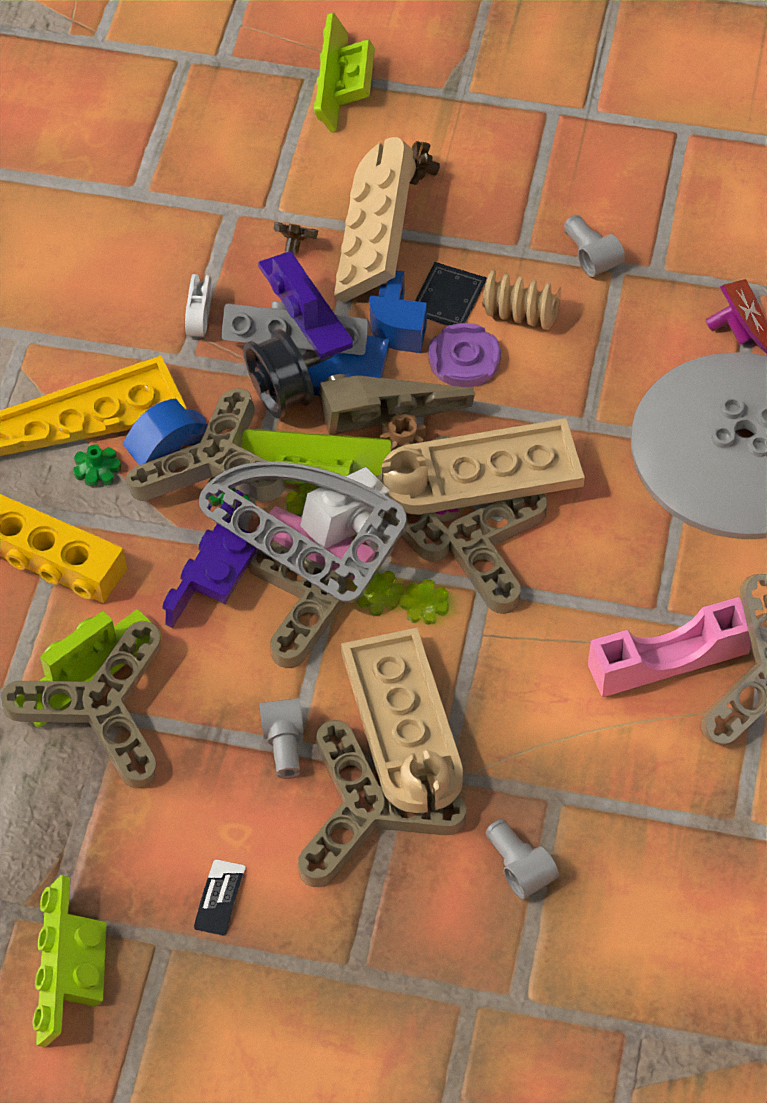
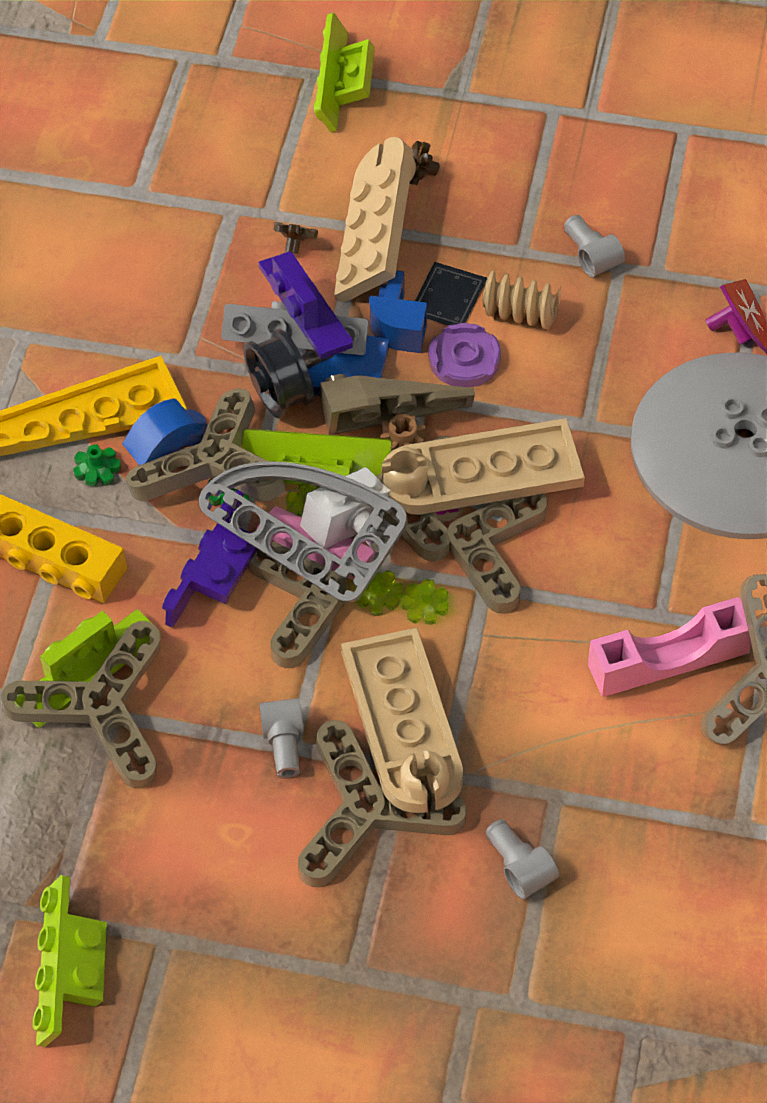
(198, 306): white piece -> none
(219, 897): sticker -> none

